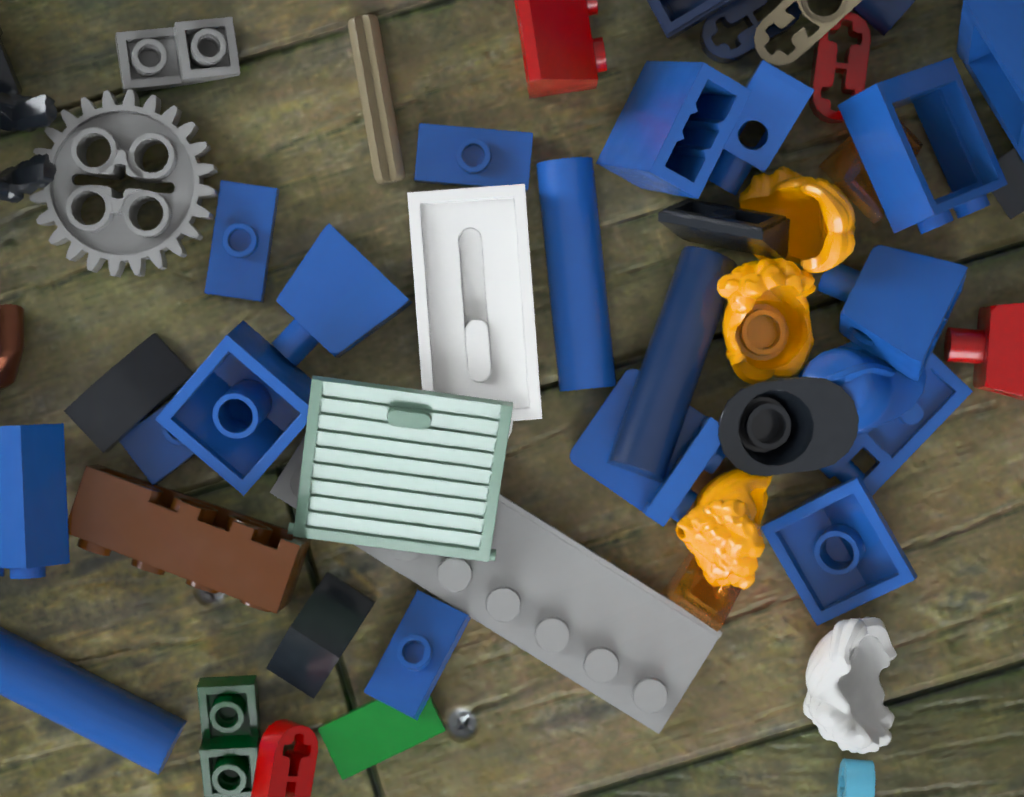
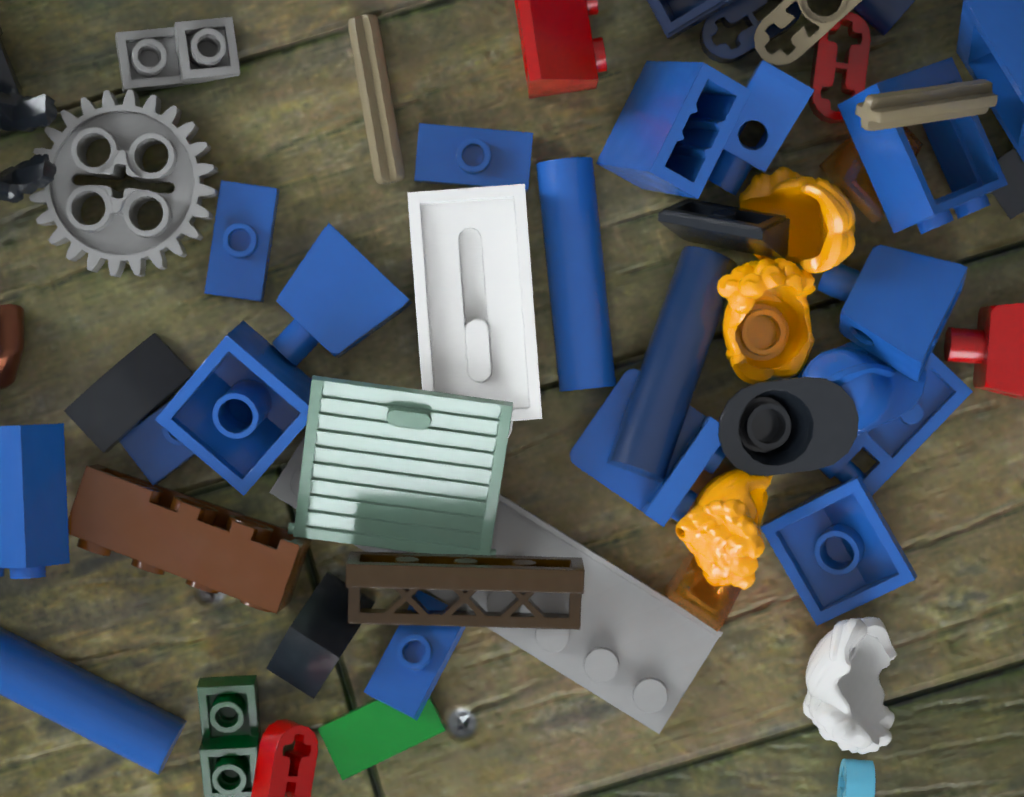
(465, 576): none -> dark brown fence
(926, 104): none -> dark tan axle

